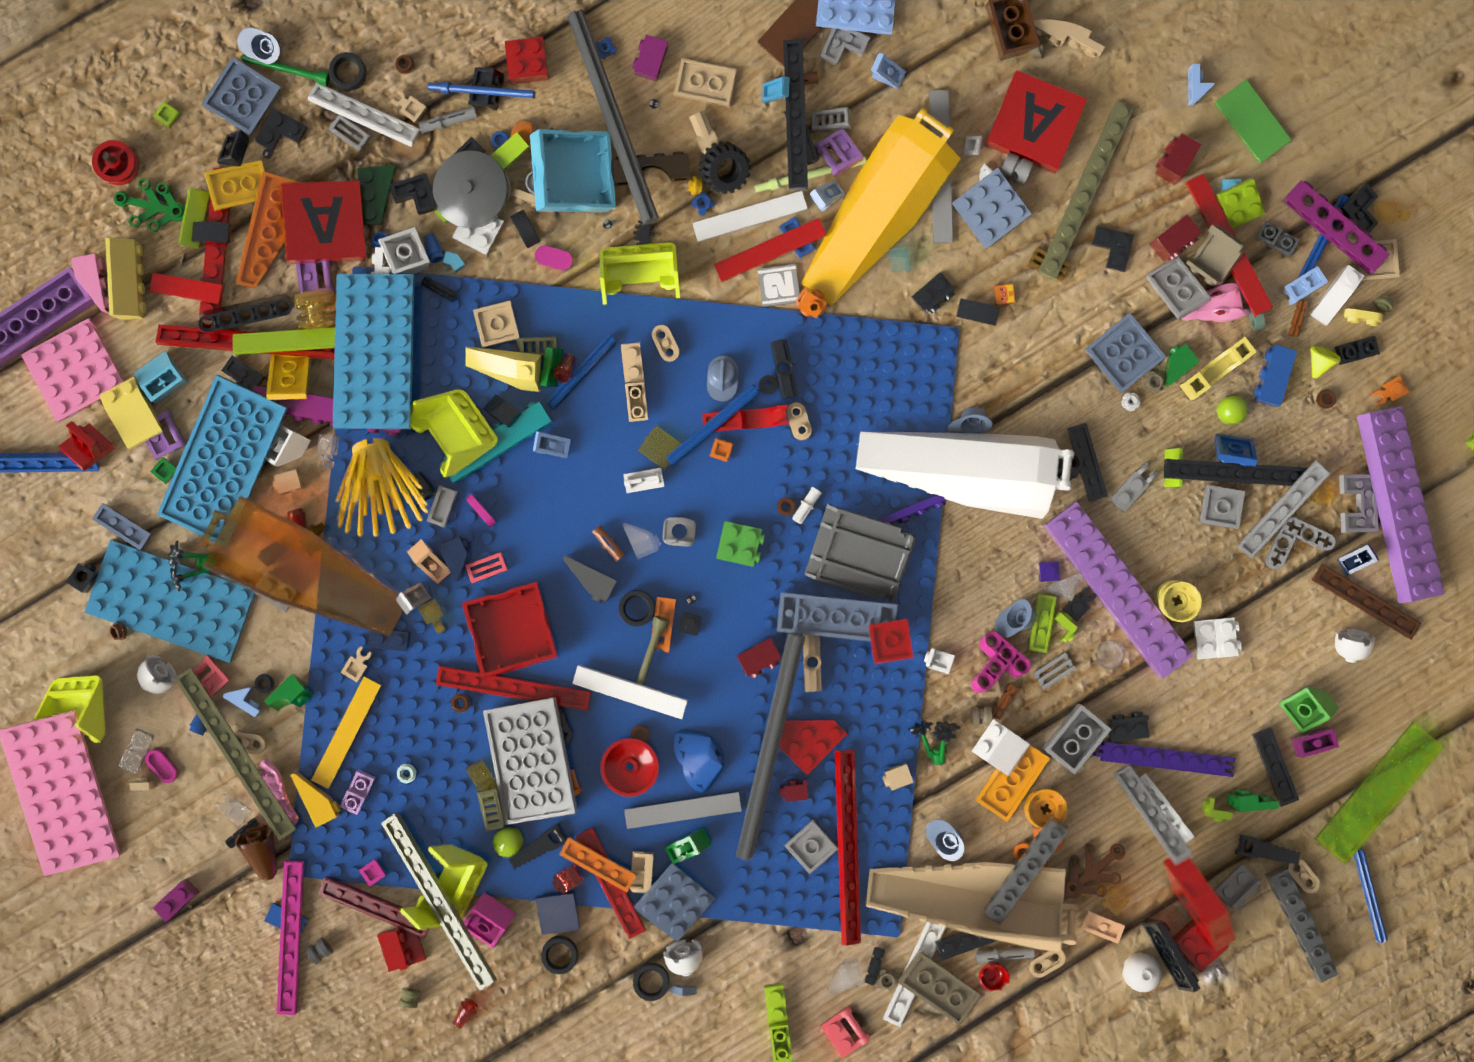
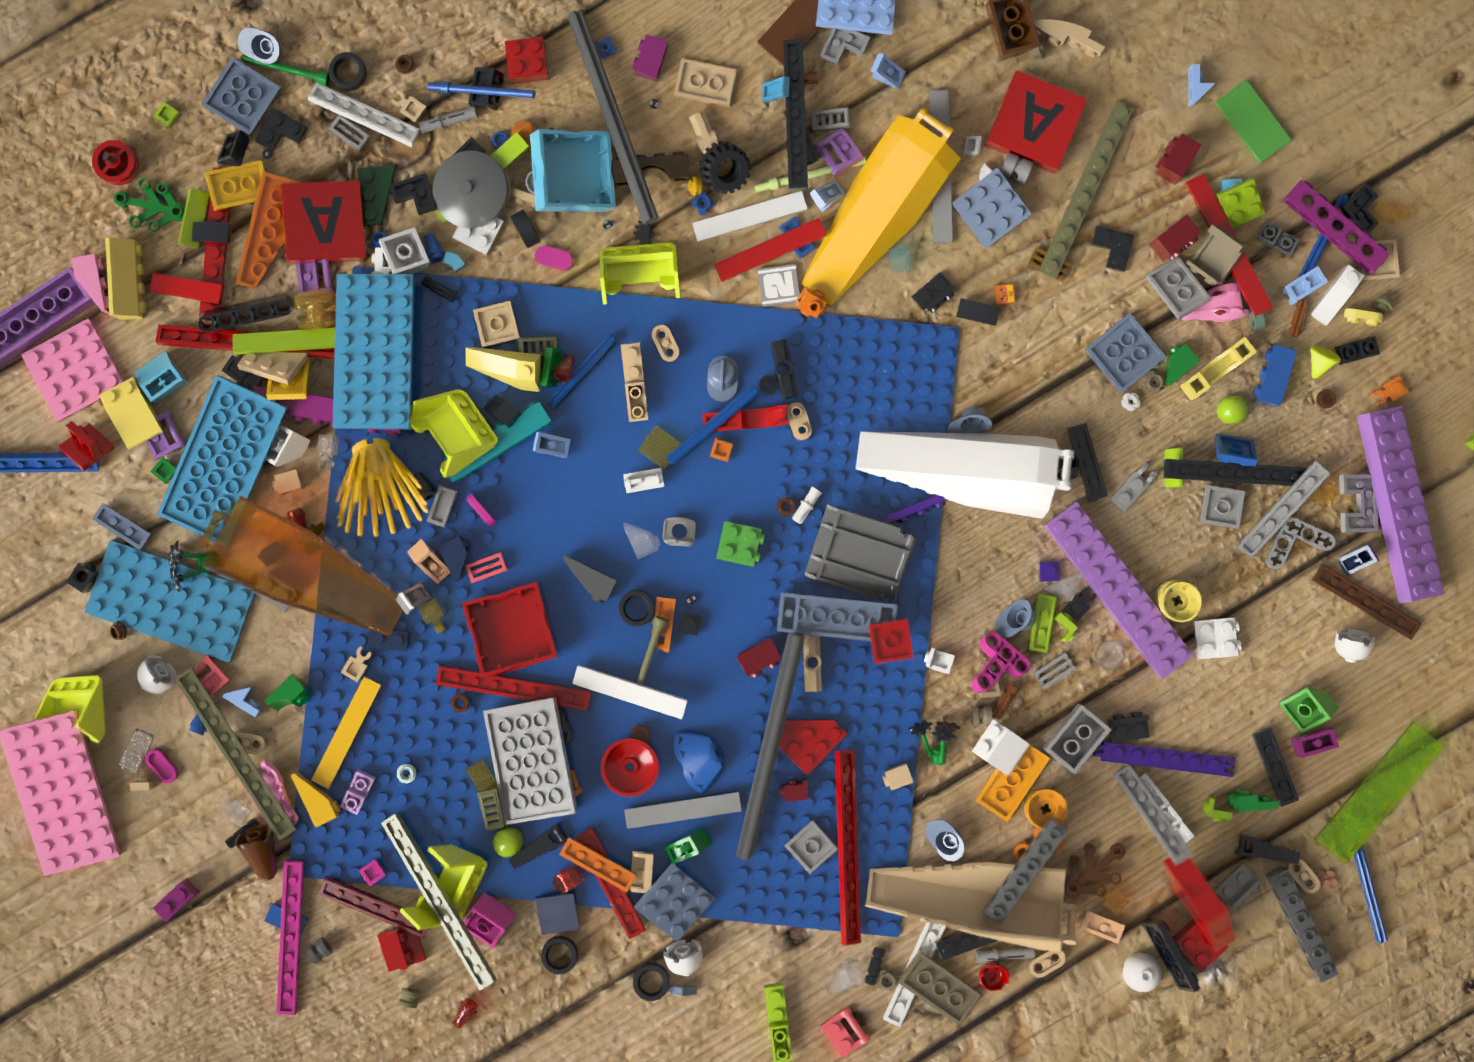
(258, 683): black plate -> none
(274, 365): none -> tan wing
(599, 532): dark orange pin -> none
(1326, 881): none -> nougat plant

